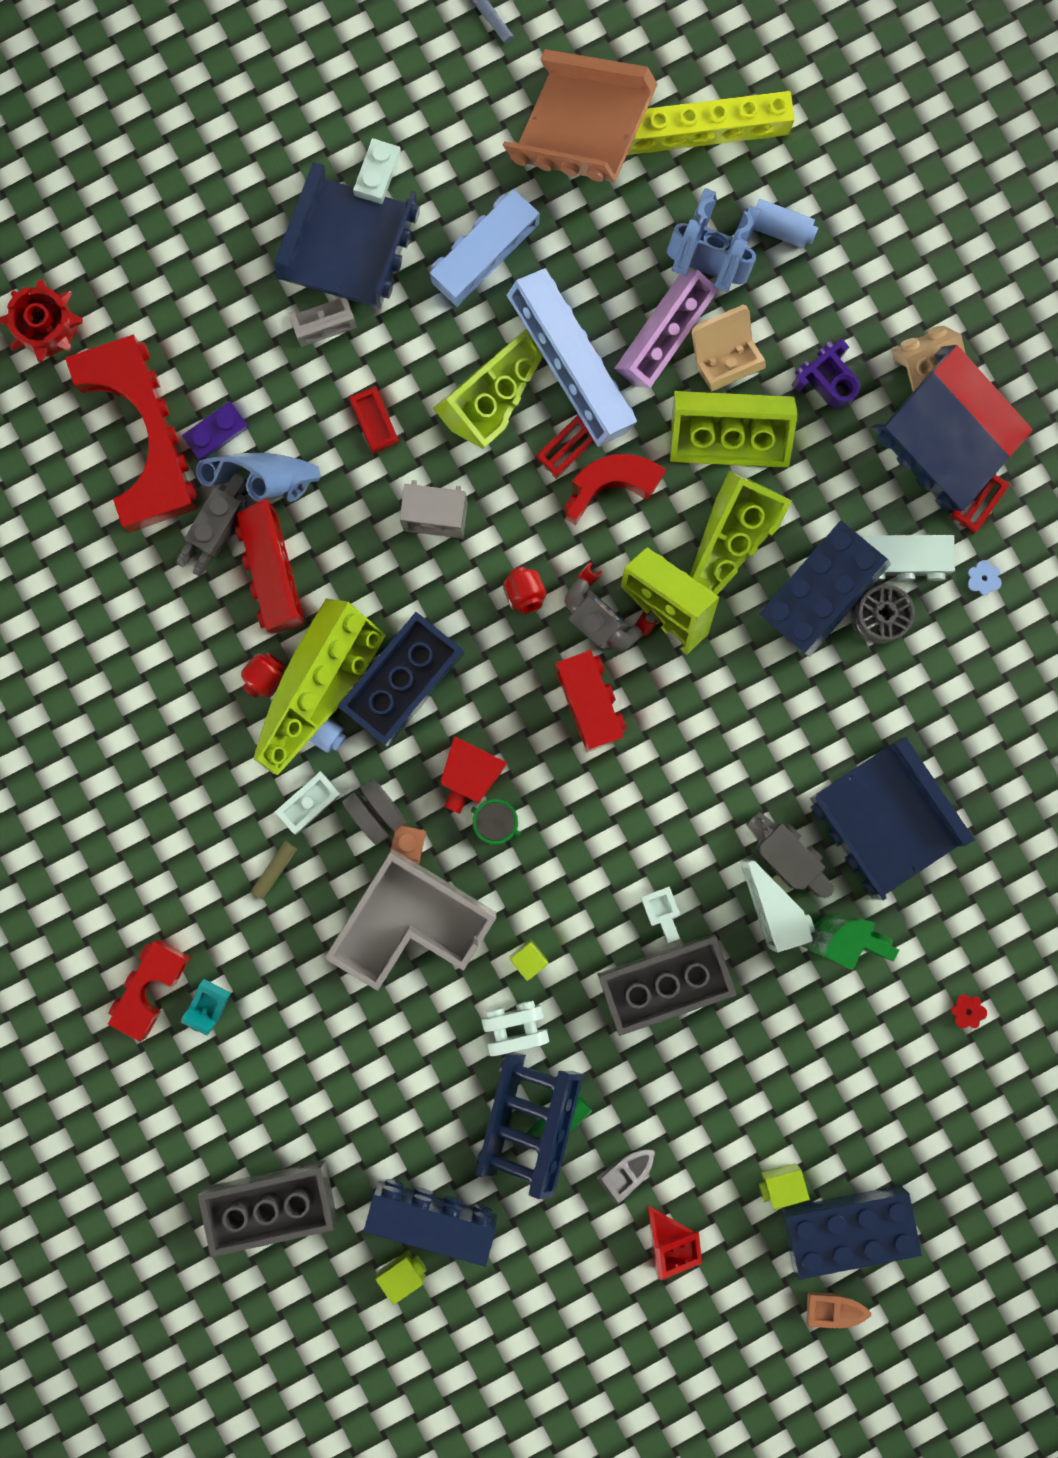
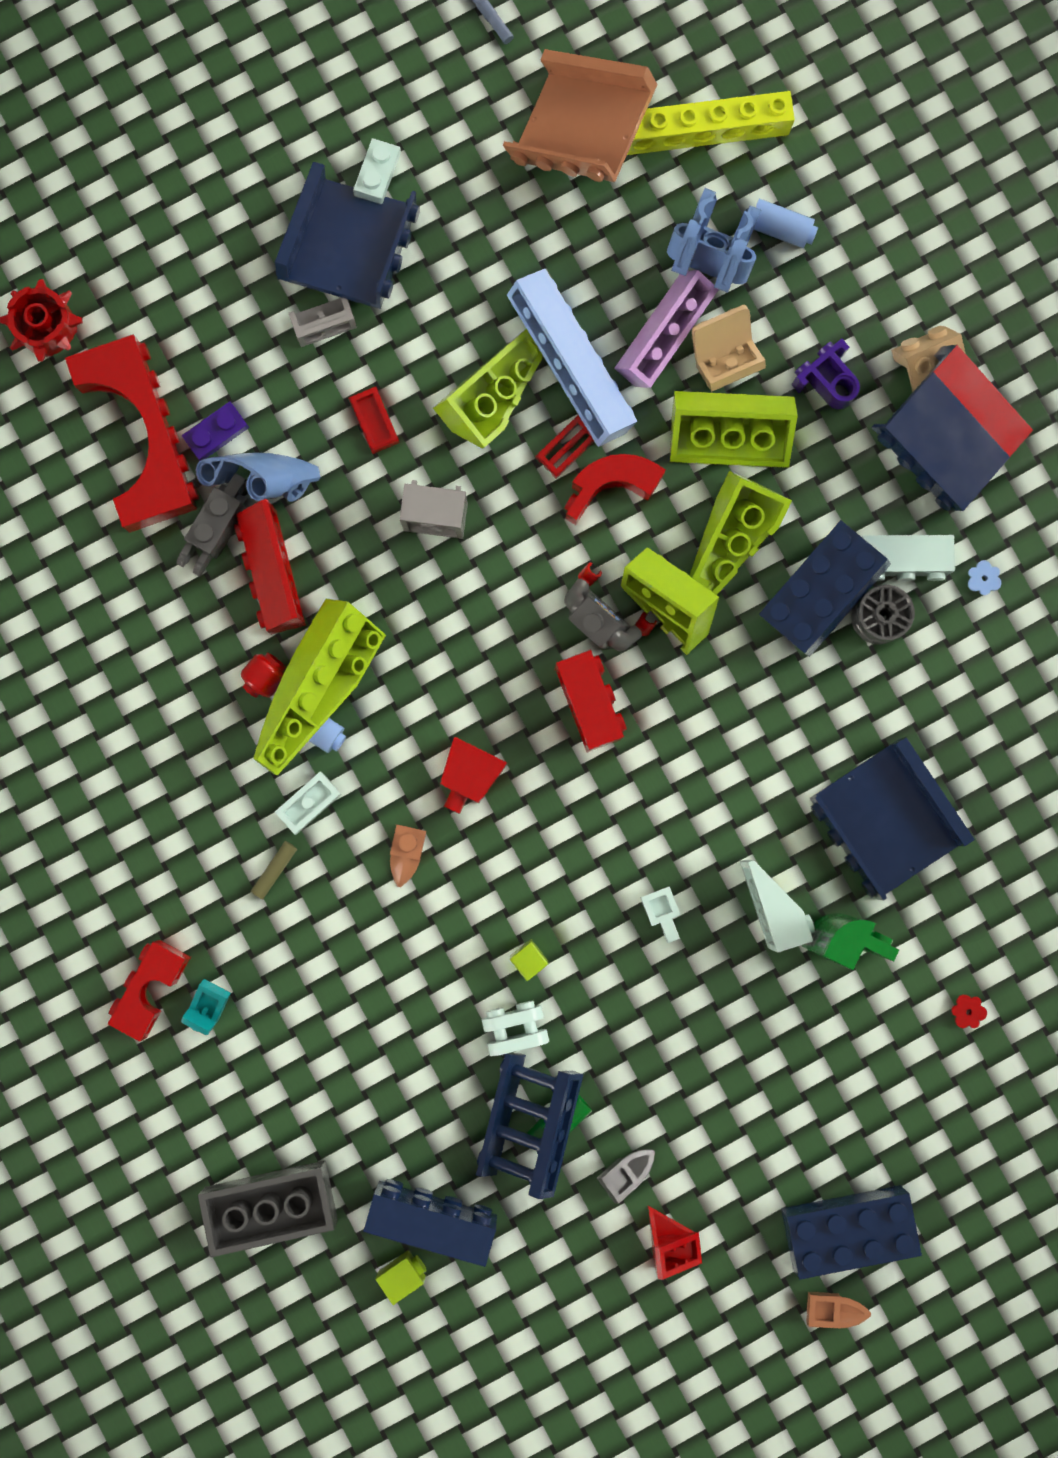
(374, 812): dark grey wheel -> none
(401, 679): dark blue brick -> none
(403, 905): light grey piece -> none
(484, 247): light blue brick -> none
(495, 821): pearl dark grey piece -> none
(524, 590): red head -> none
(666, 984): dark grey brick -> none
(783, 1186): lime brick -> none
(788, 857): dark grey hinge -> none
(965, 521): red tile -> none

